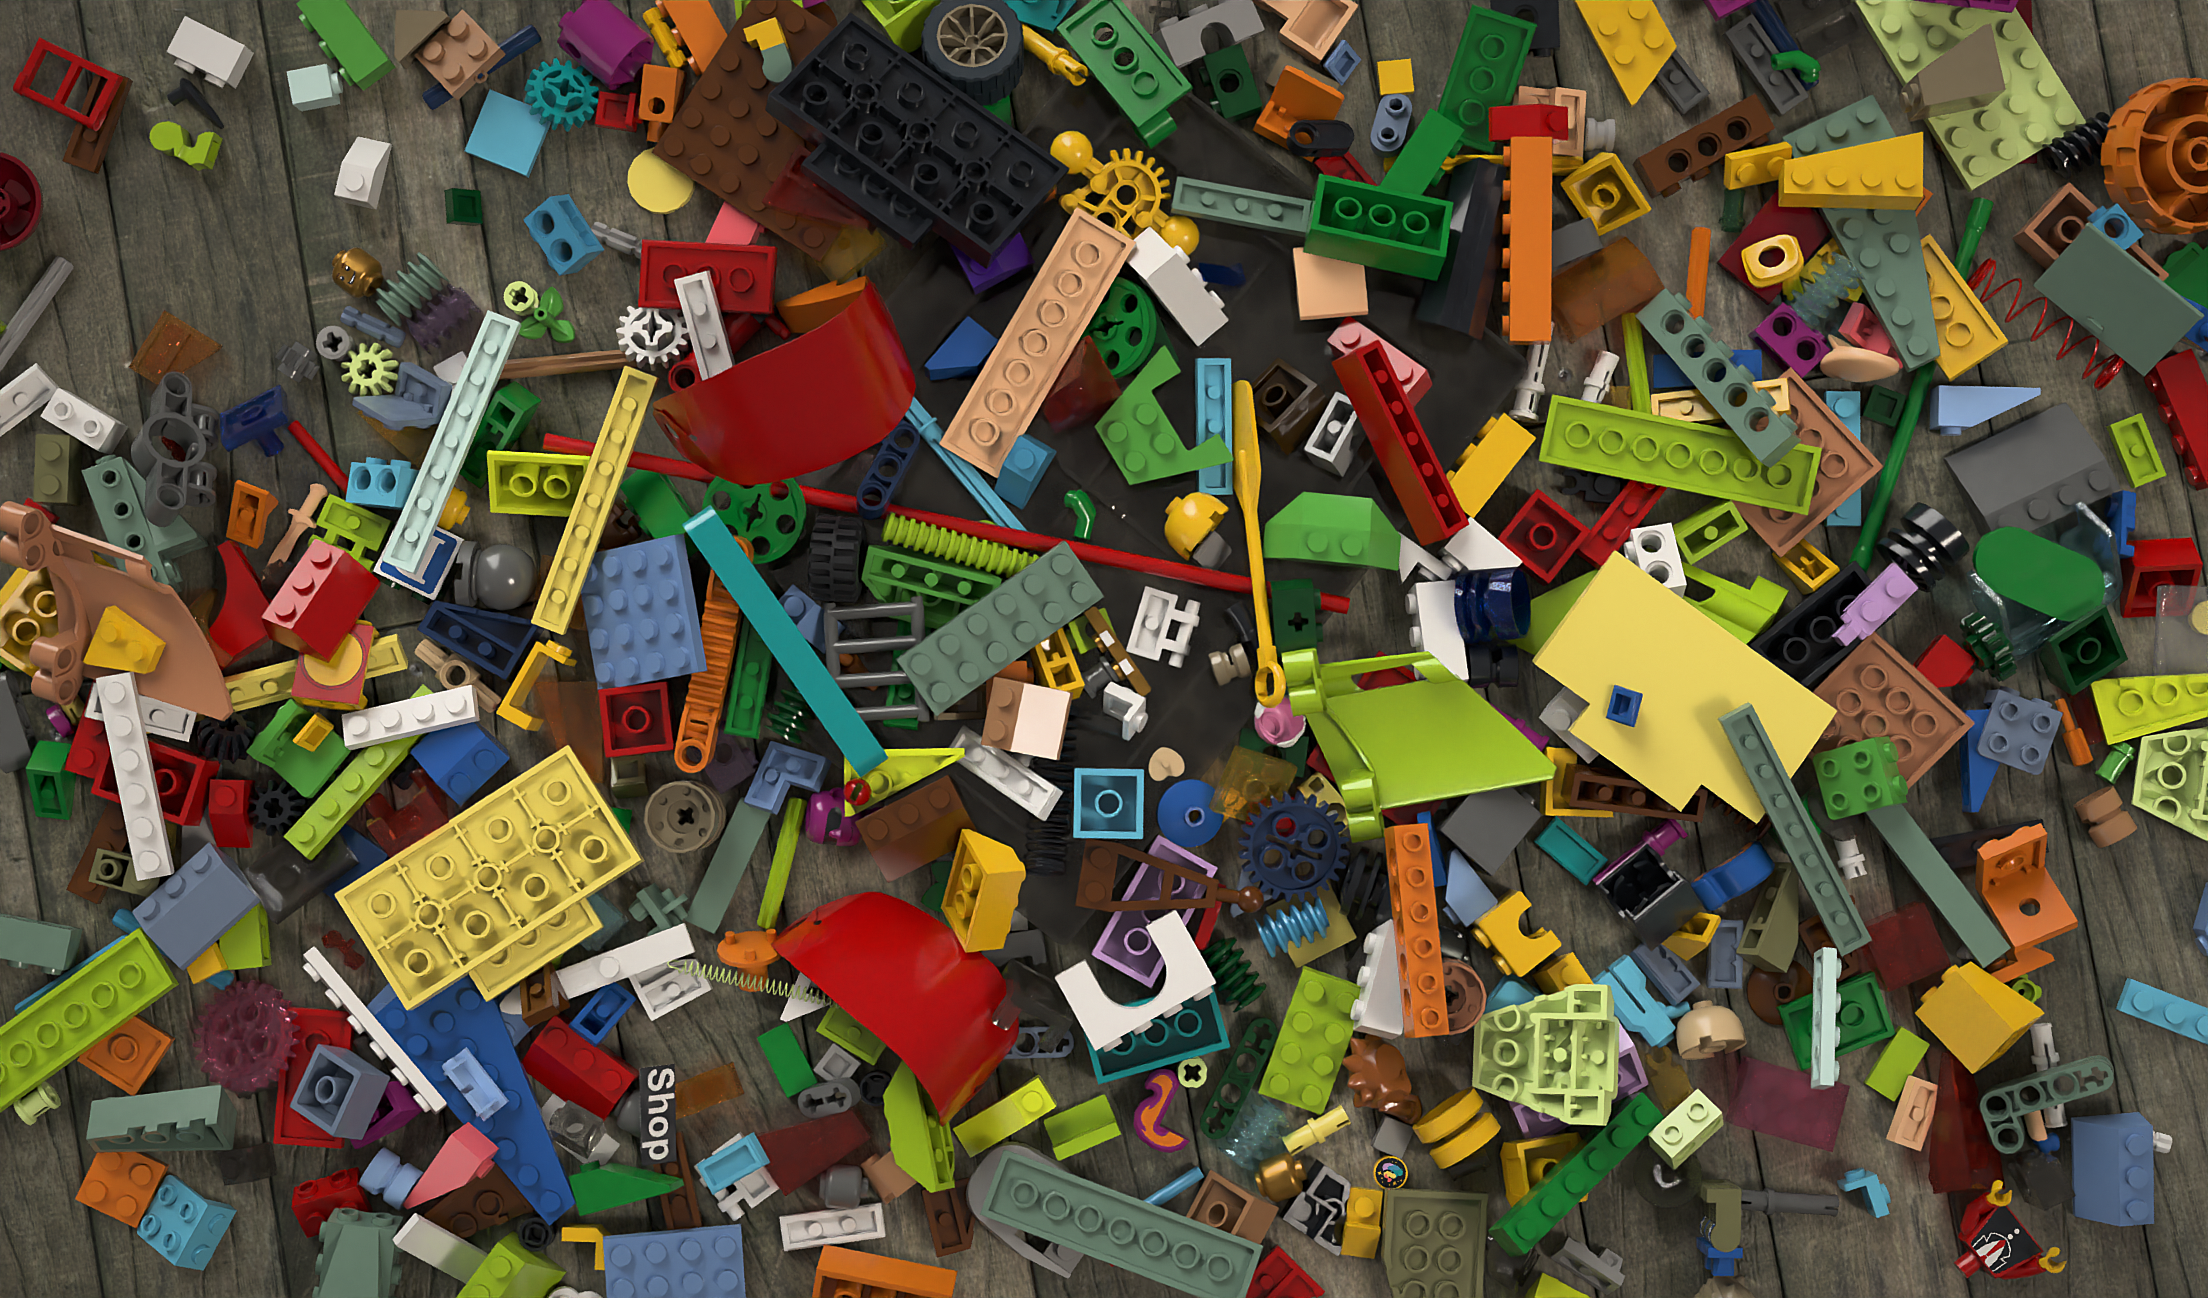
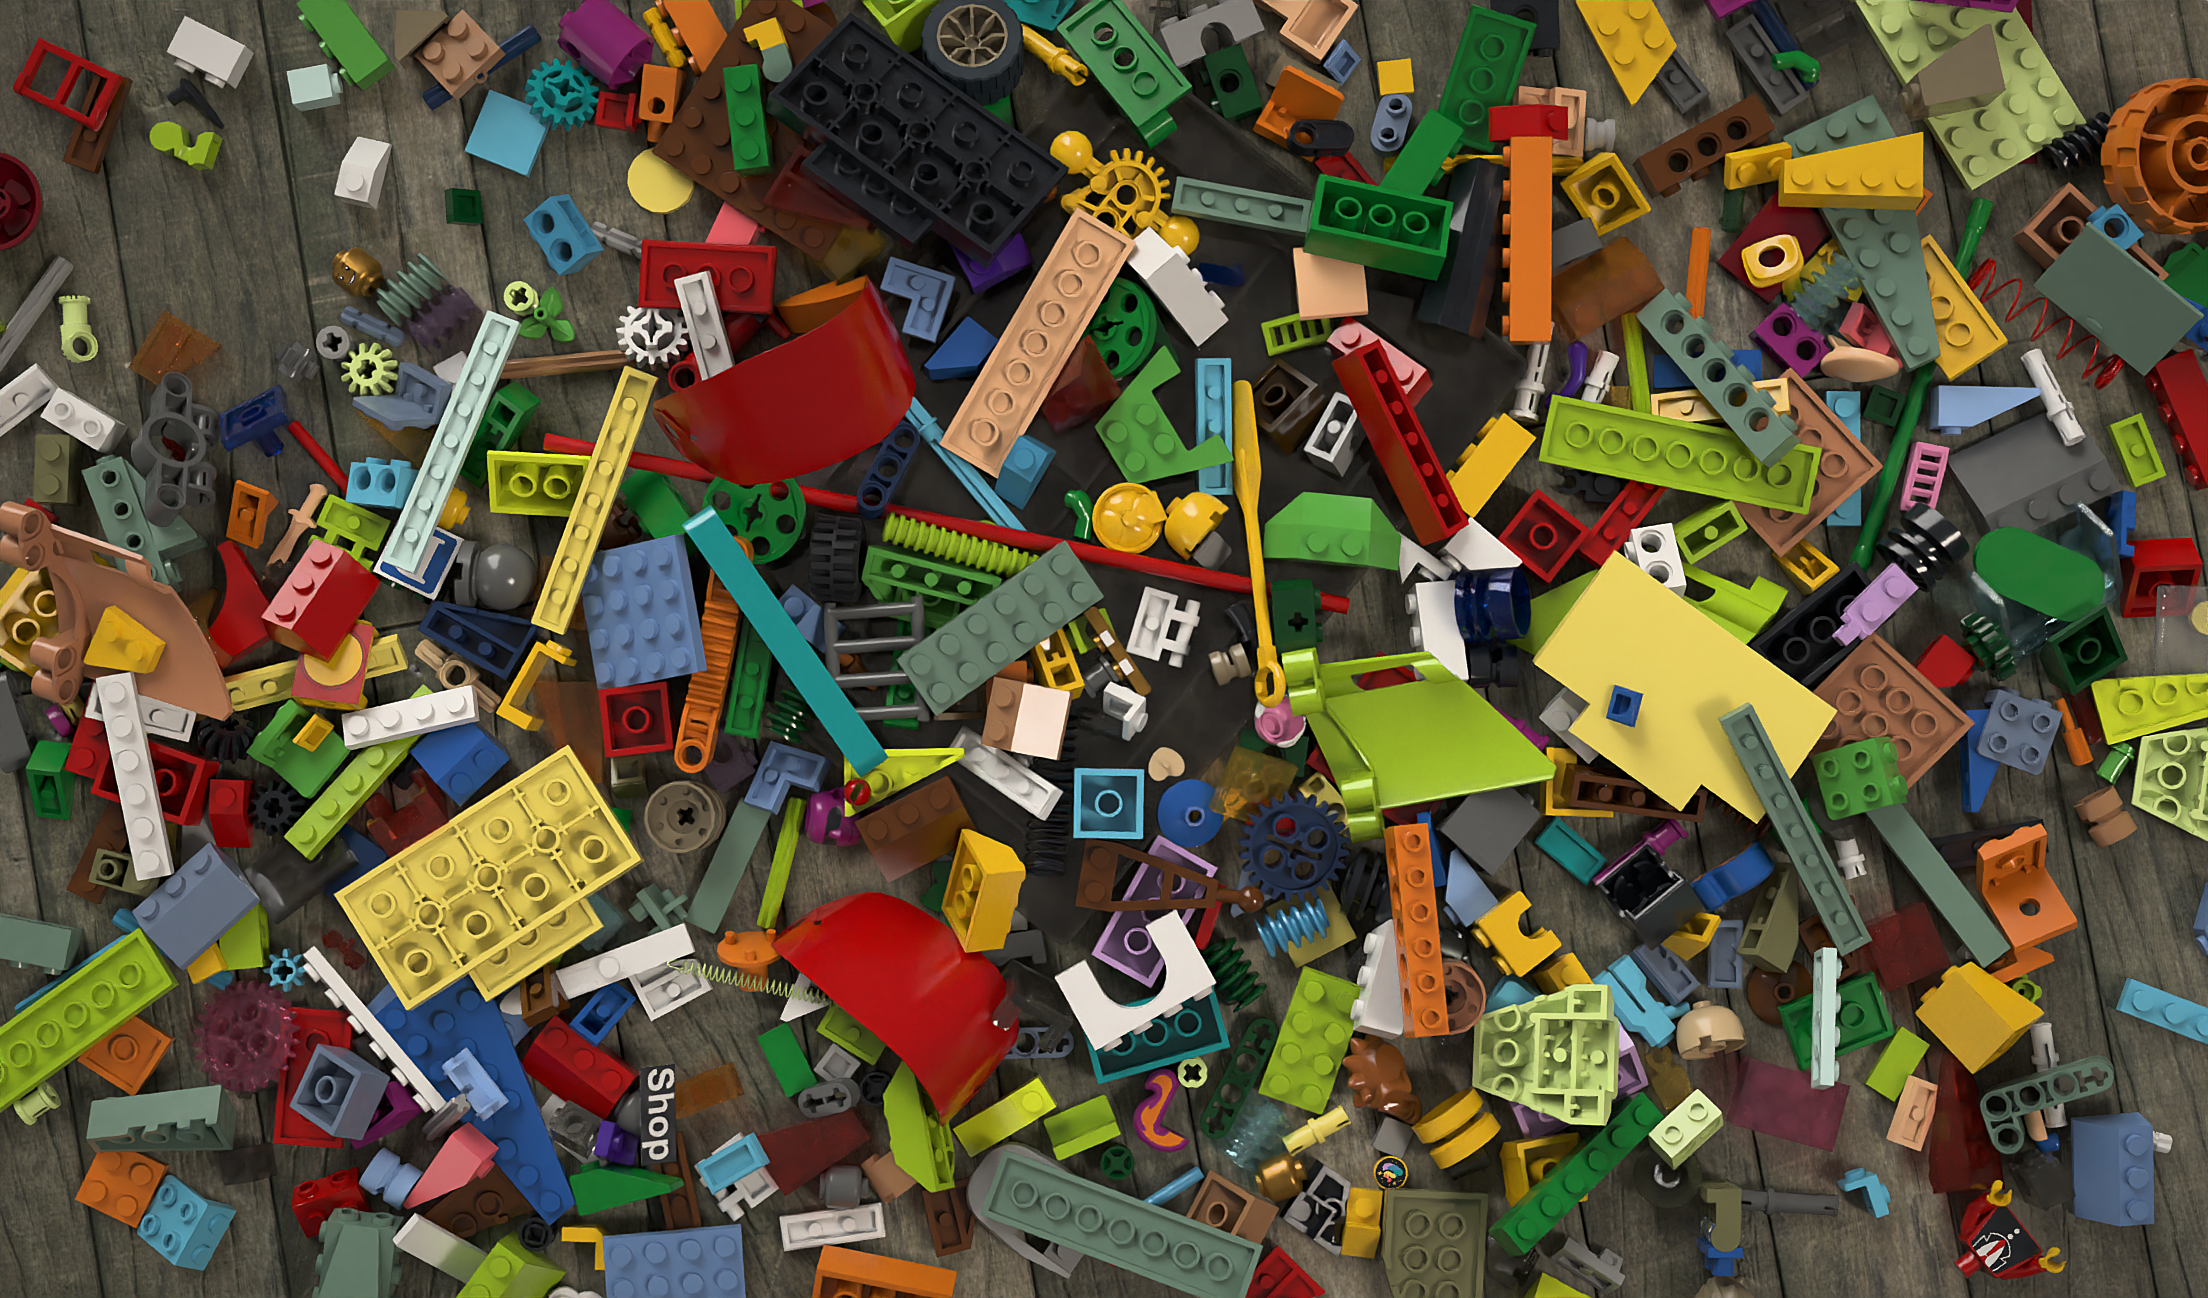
(76, 326): none -> yellowish green connector
(283, 978): none -> medium azure gear
(446, 1117): none -> light grey axle
(616, 1144): none -> dark purple bracket
(747, 121): none -> green arch
(927, 291): none -> medium blue plate
(1121, 1165): none -> dark green wheel
(1128, 517): none -> yellow piece
(1301, 343): none -> lime slope
(1577, 358): none -> dark purple piece
(1938, 467): none -> bright pink slope
(2059, 410): none -> white pin

